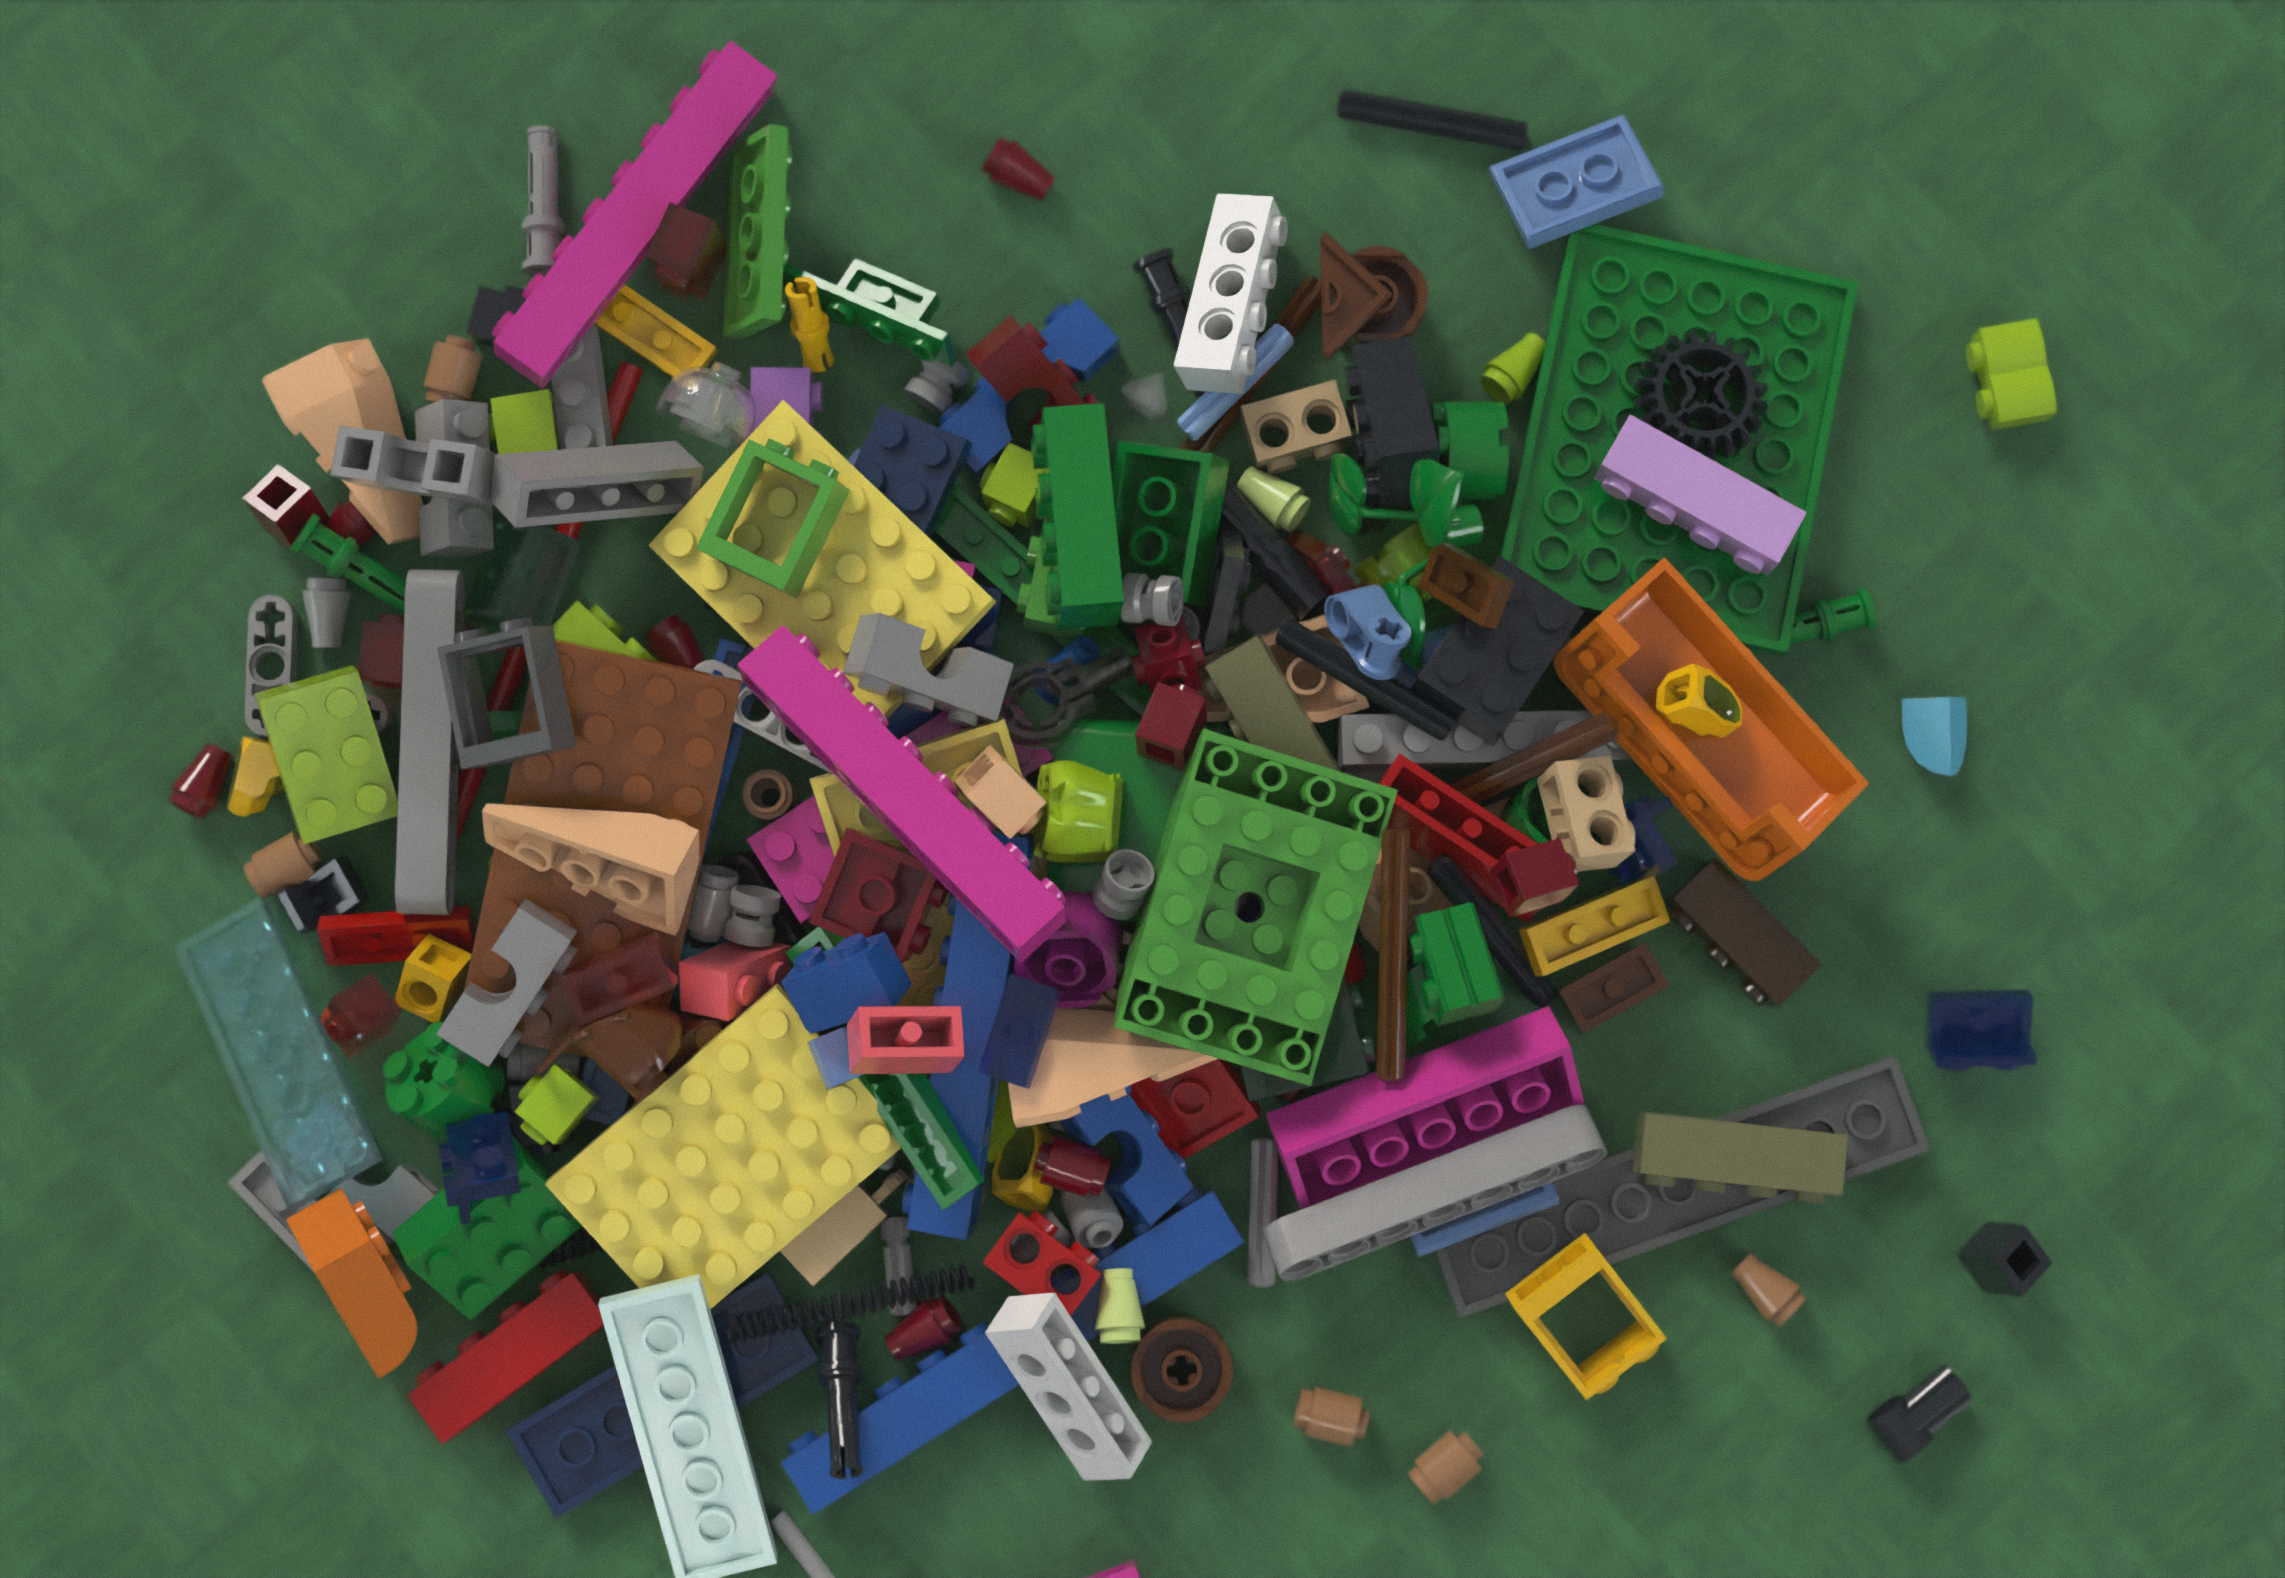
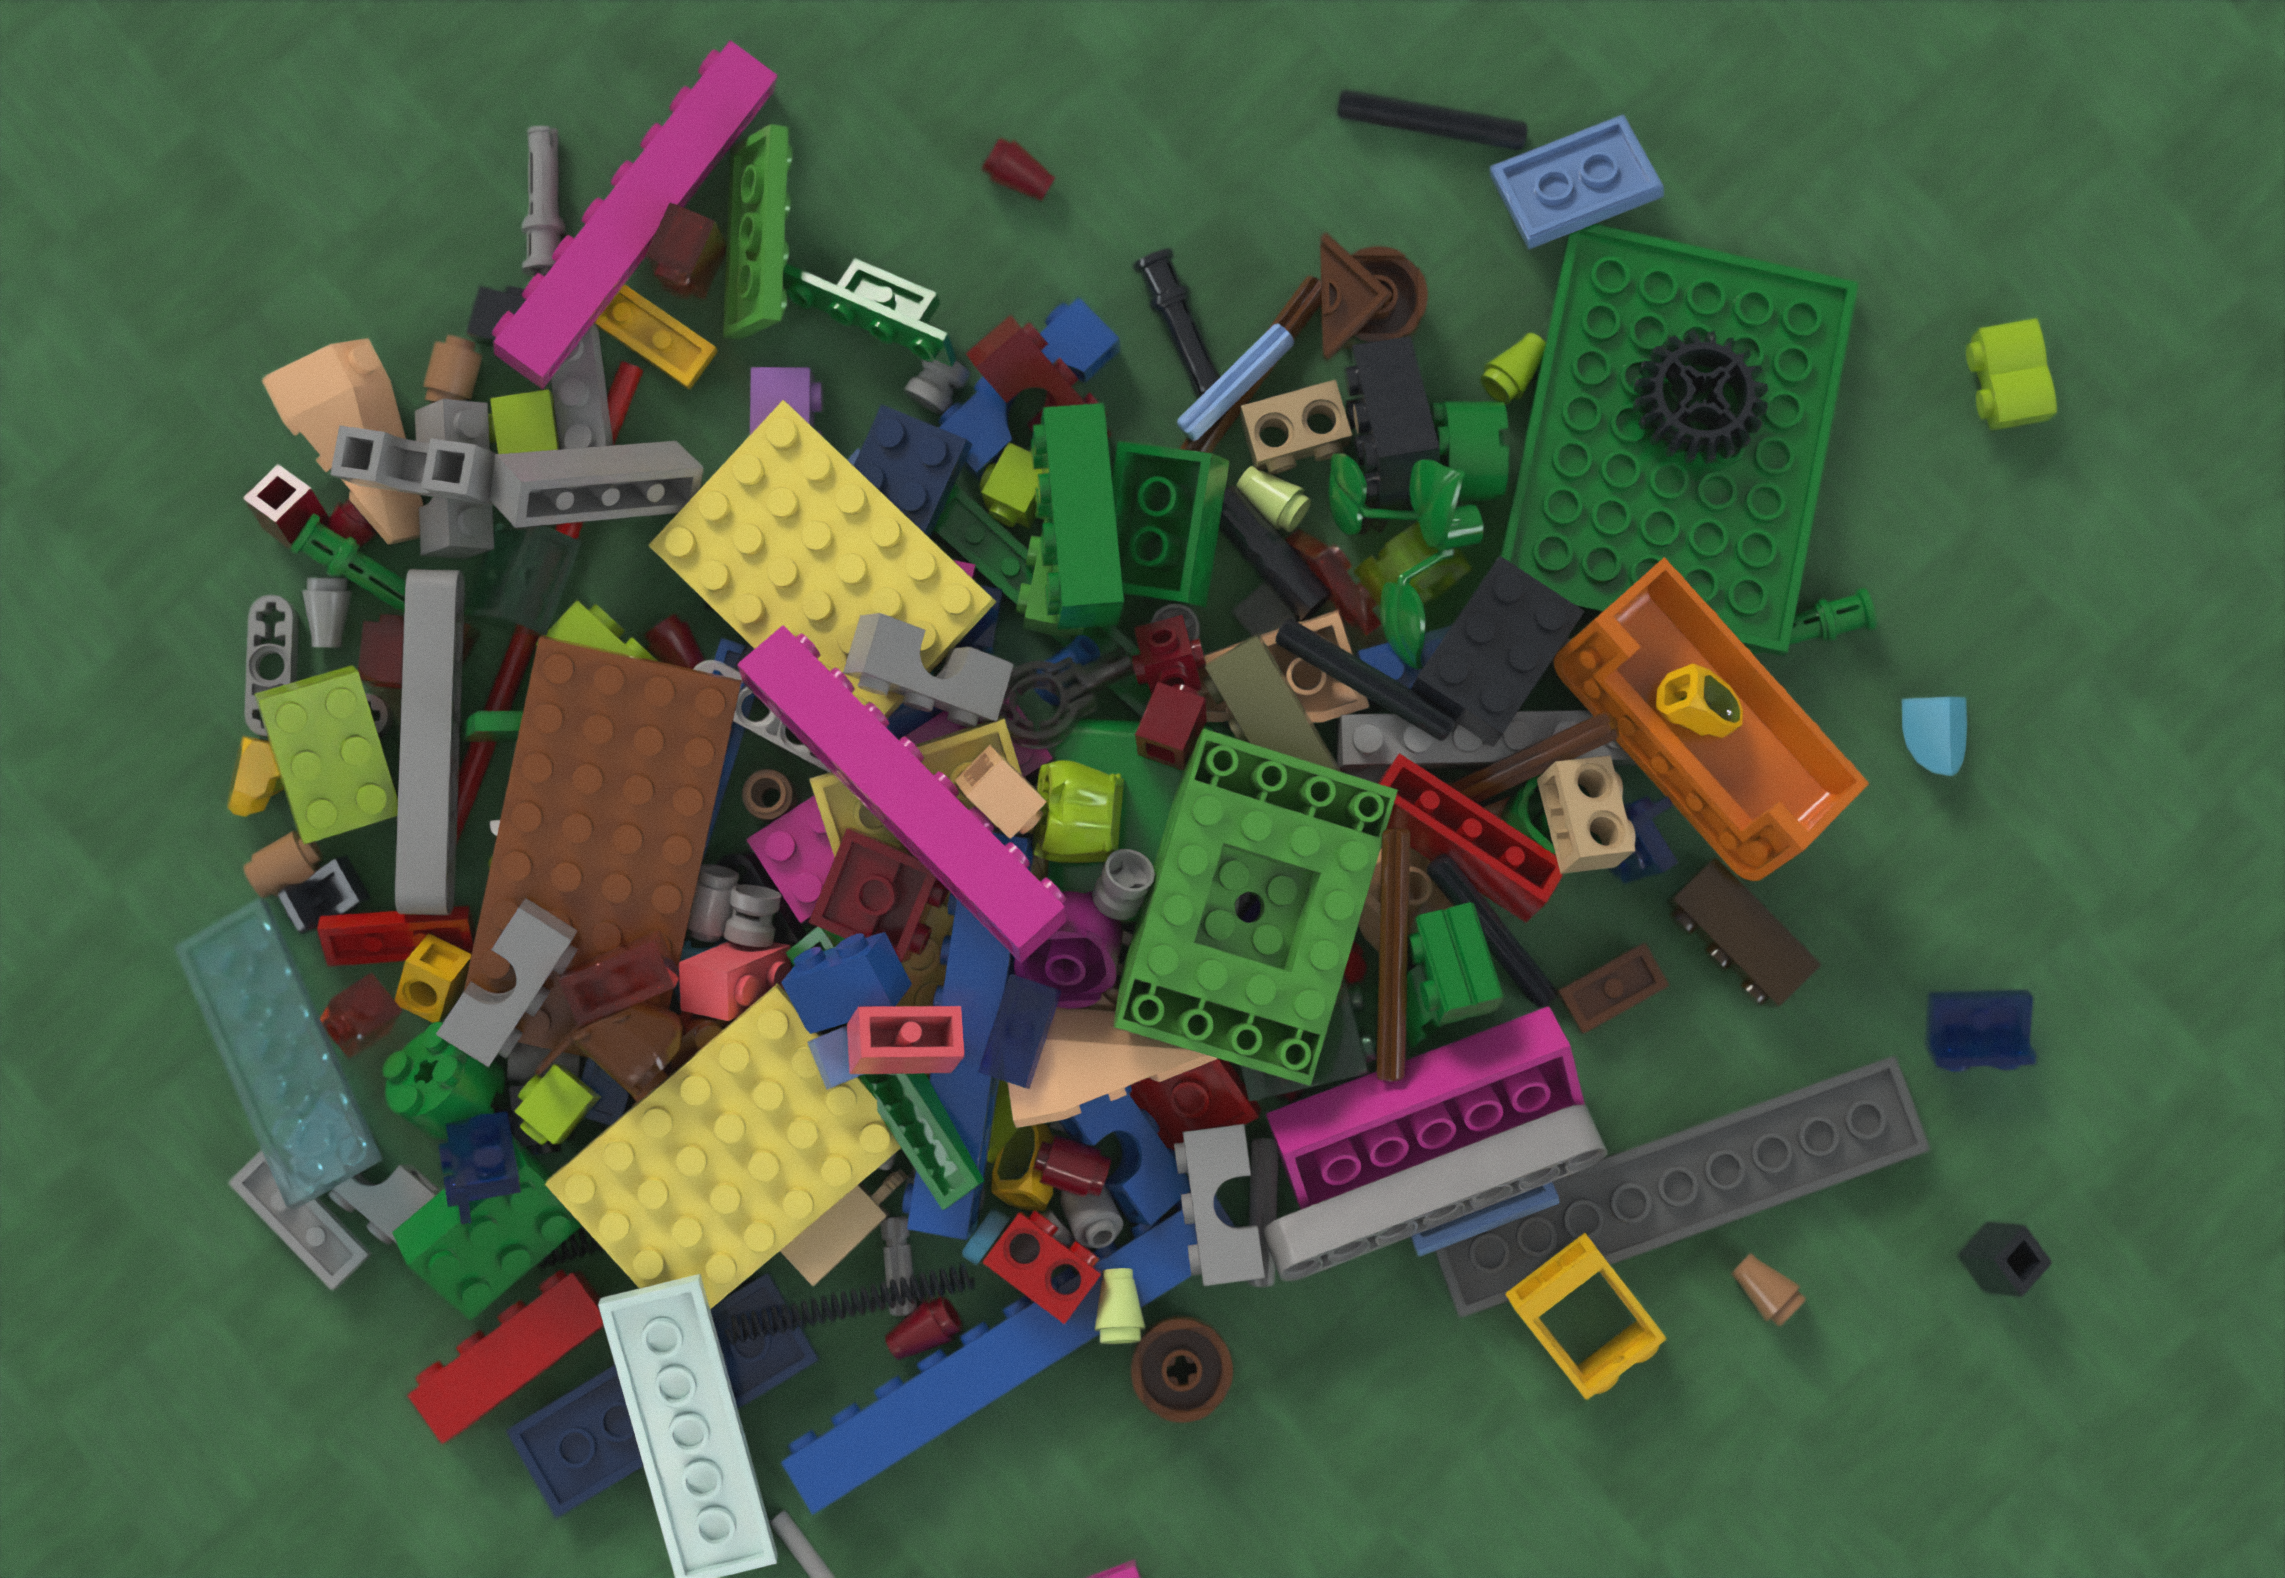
(201, 782): dark red cone -> none
(358, 1277): orange brick -> none
(468, 701): dark grey window -> none
(625, 856): light nougat wedge -> none
(710, 404): clear cylinder -> none
(809, 324): yellow pin -> none
(811, 535): bright green window -> none
(840, 1377): black pin -> none
(985, 1236): none -> medium azure tile
(1069, 1386): white brick -> none
(1147, 397): clear slope -> none
(1152, 599): light grey wheel -> none
(1221, 1250): none -> light grey arch
(1229, 575): black plate -> none
(1235, 225): white brick -> none
(1330, 1416): medium nougat brick -> none
(1368, 629): medium blue piece -> none
(1446, 1466): medium nougat brick -> none
(1466, 584): reddish brown plate -> none
(1534, 877): dark red brick -> none
(1594, 925): yellow plate -> none
(1699, 497): lavender brick -> none
(1739, 1154): olive brick -> none
(1908, 1421): black piece -> none

